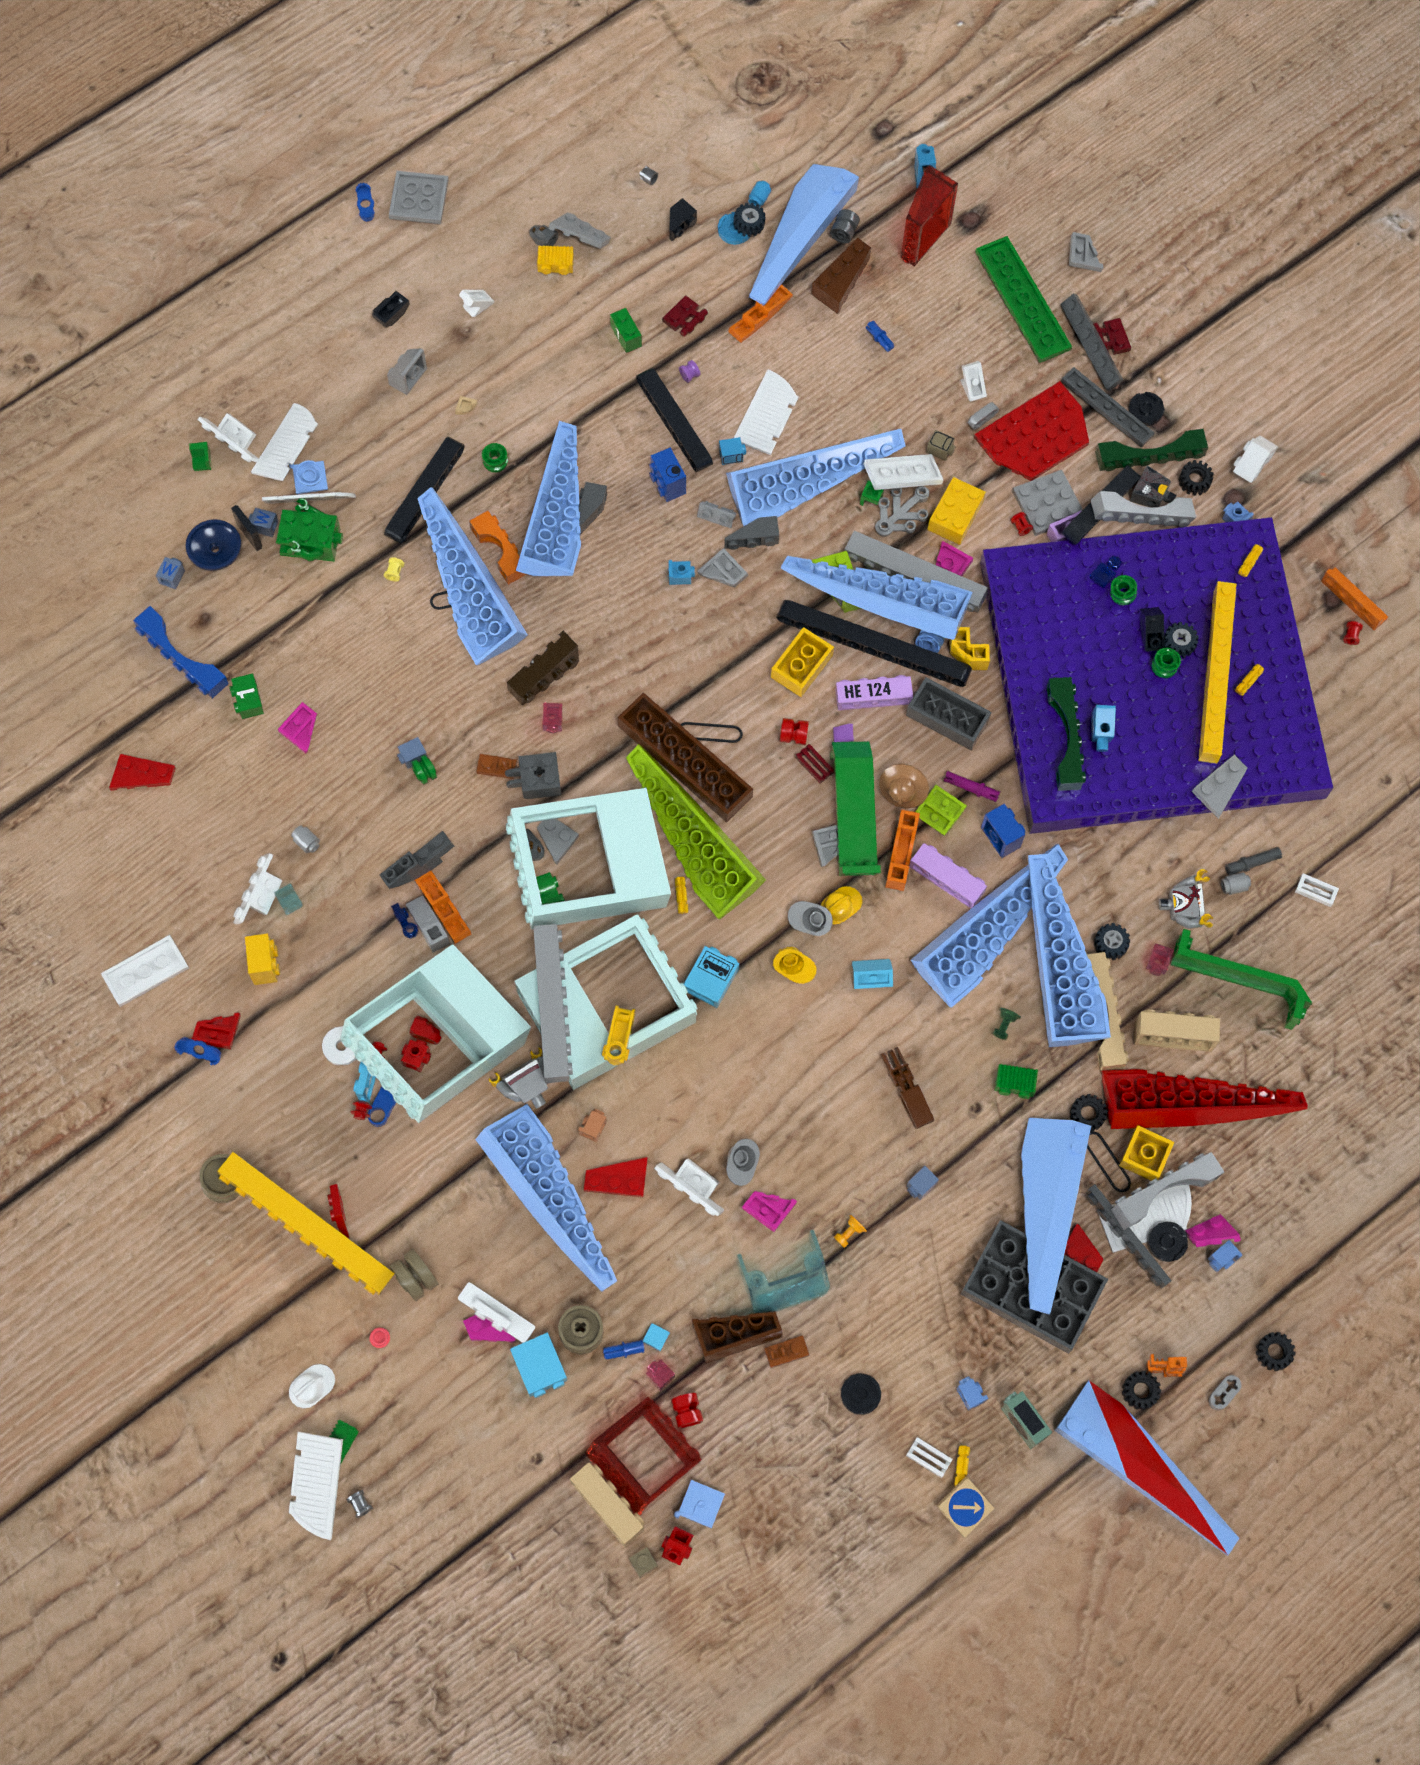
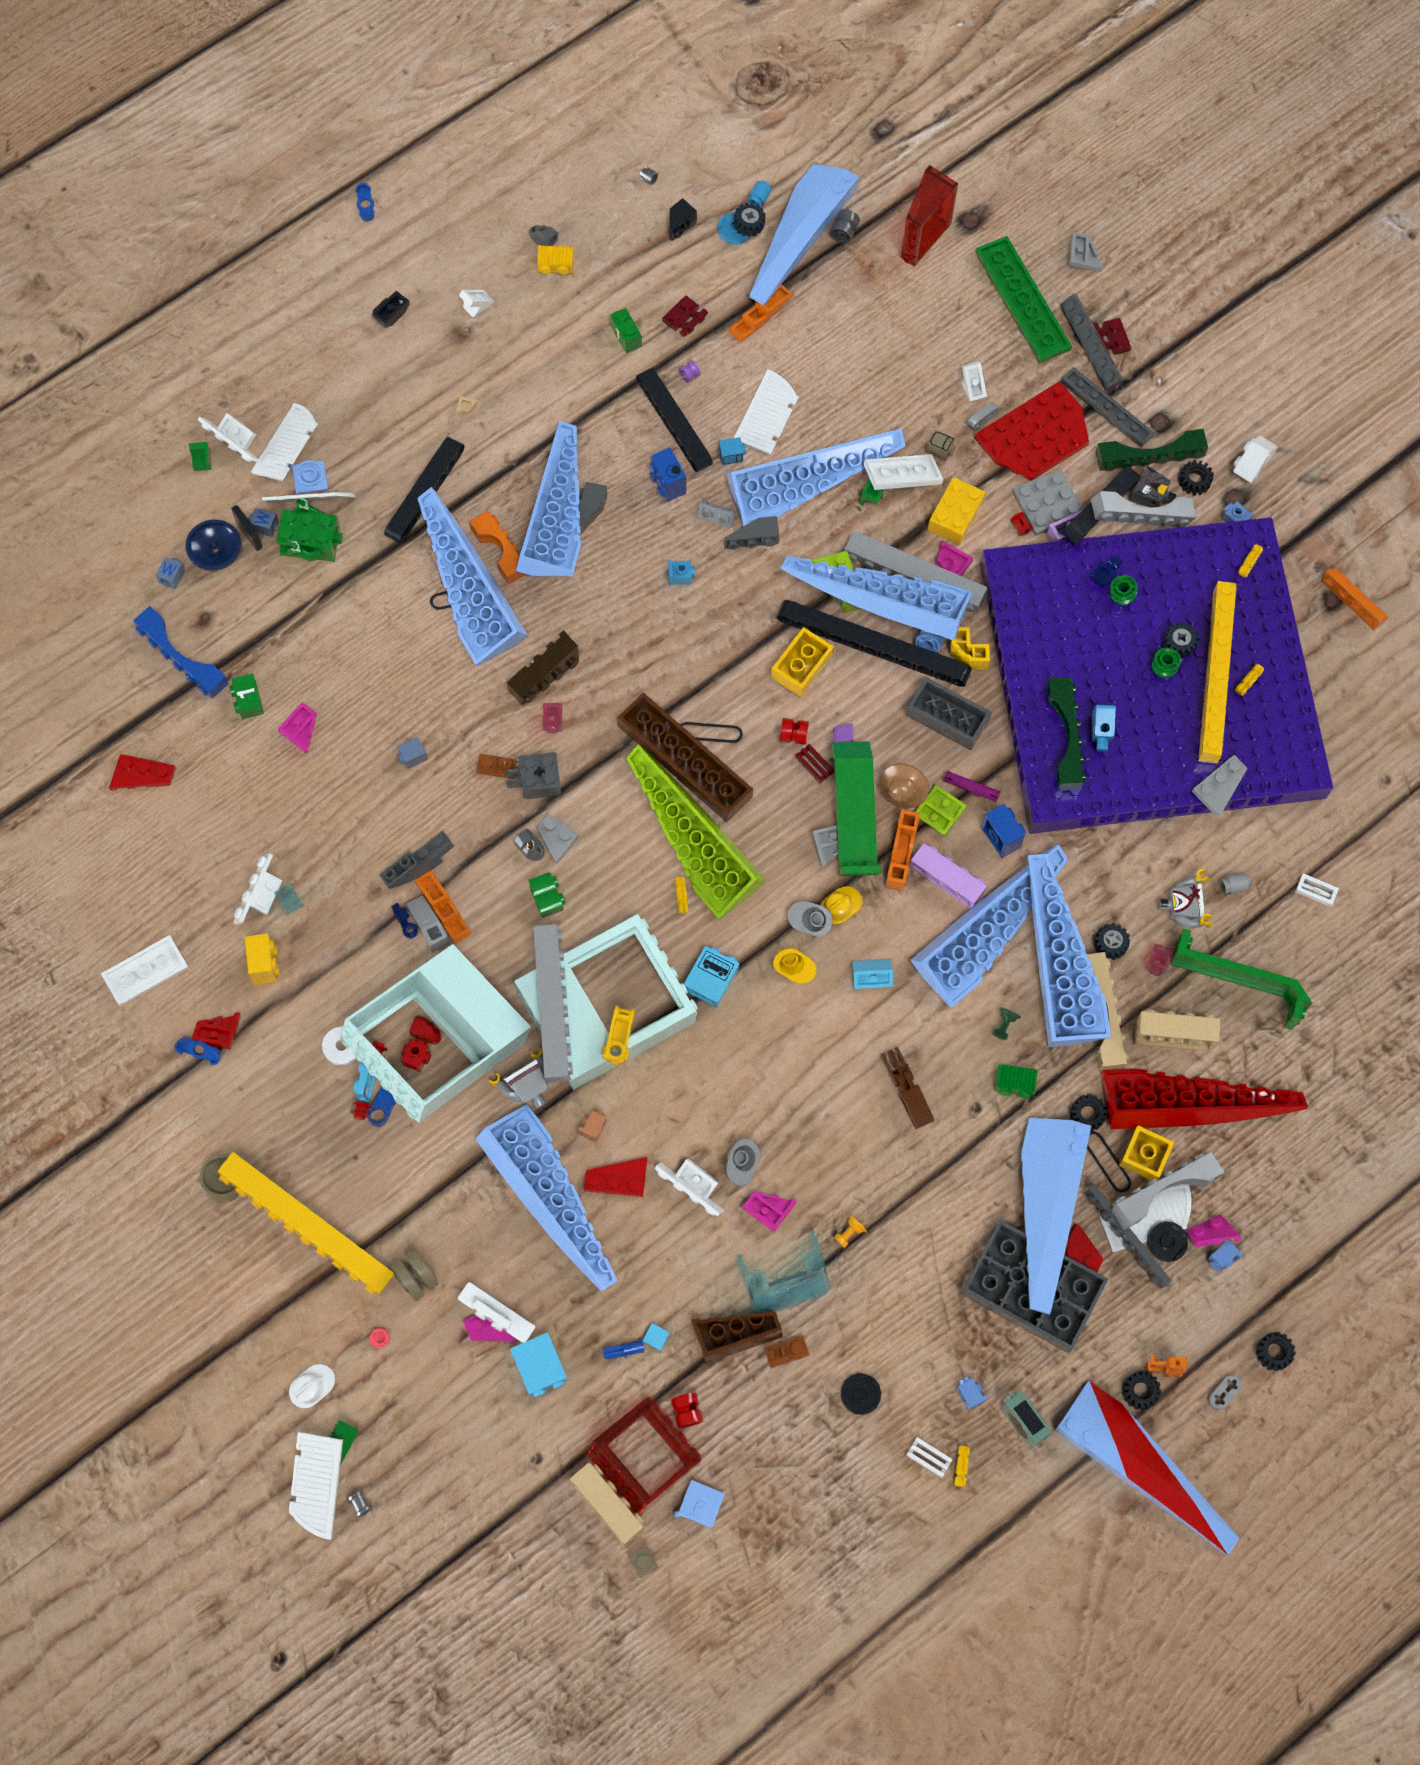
(305, 839): light grey brick -> none
(337, 1213): red wing -> none
(394, 569): light yellow bush -> none
(407, 370): light grey slope -> none
(418, 197): light grey plate -> none
(424, 769): green wheel -> none
(495, 450): green wheel -> none
(573, 226): light grey wing -> none
(577, 1318): dark tan wheel -> none
(630, 851): light aqua panel -> none
(659, 1374): clear pink brick -> none
(677, 1550): red brick -> none
(723, 569): light grey wing -> none
(841, 276): reddish brown wedge -> none
(874, 692): lavender brick -> none
(880, 336): blue axle -> none
(901, 513): light grey plant -> none
(922, 1183): sand blue brick -> none
(923, 158): dark azure torso -> none
(965, 1507): tile -> none
(1147, 408): black tile -> none
(1152, 628): black slope -> none
(1247, 863): dark grey pin -> none
(1352, 633): red bush -> none

